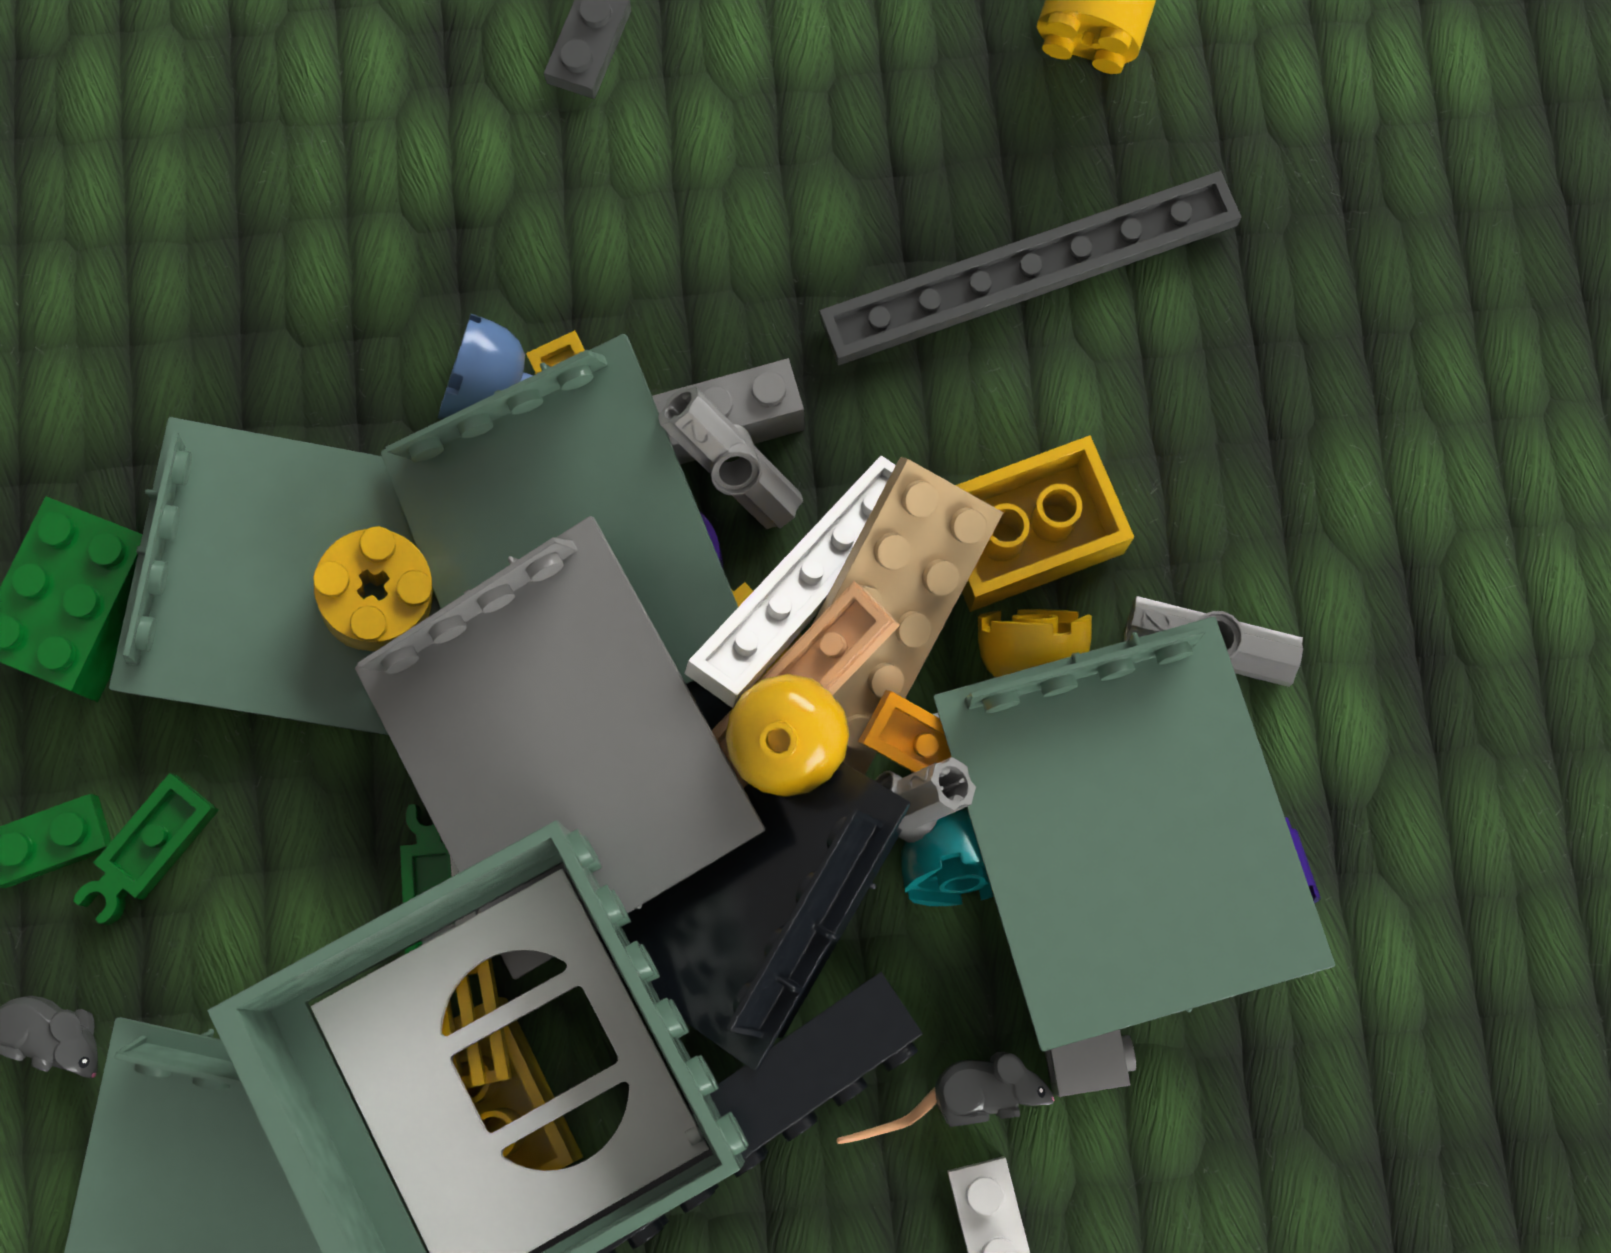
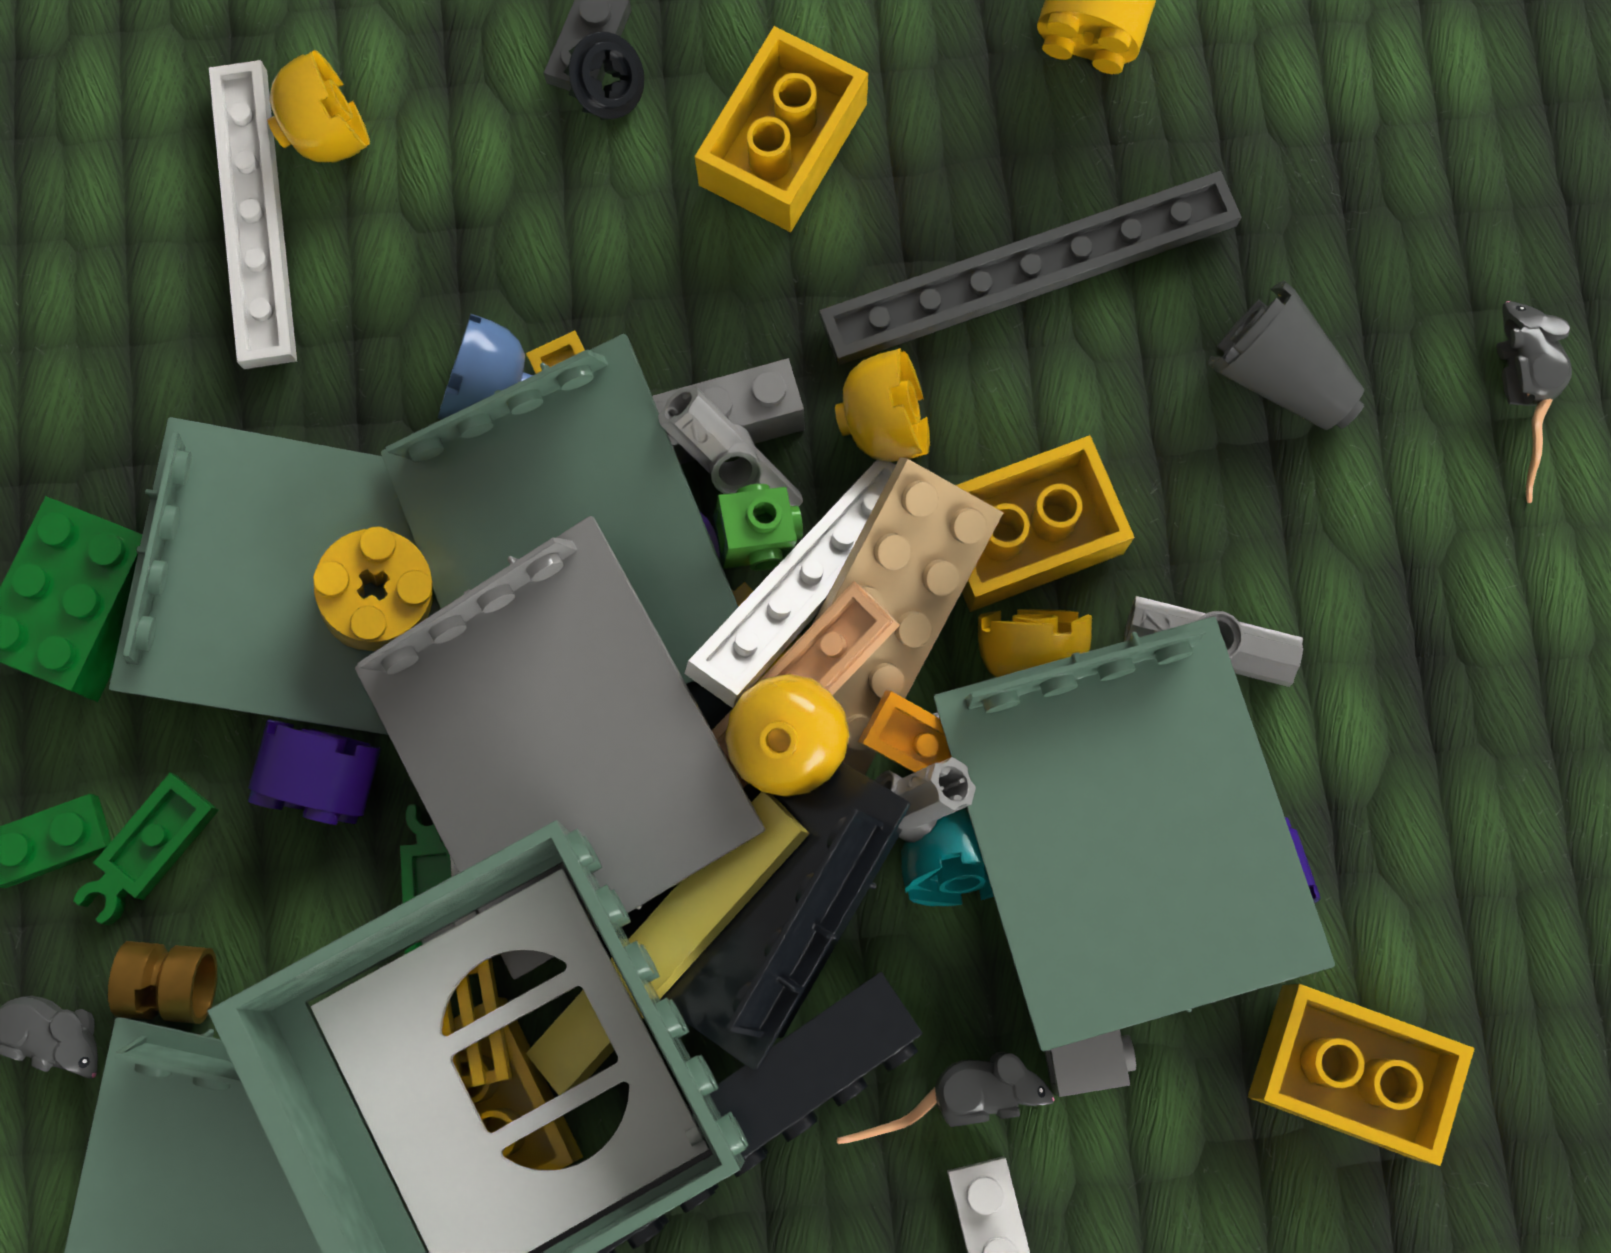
(155, 981): none -> pearl gold wheel
(252, 215): none -> white plate
(313, 773): none -> dark purple brick
(314, 112): none -> yellow cylinder
(620, 61): none -> black gear
(674, 939): none -> light yellow tile
(756, 527): none -> bright green brick
(782, 128): none -> yellow brick
(884, 409): none -> yellow cylinder
(1290, 361): none -> dark grey cone
(1361, 1073): none -> yellow brick
(1536, 368): none -> dark grey animal

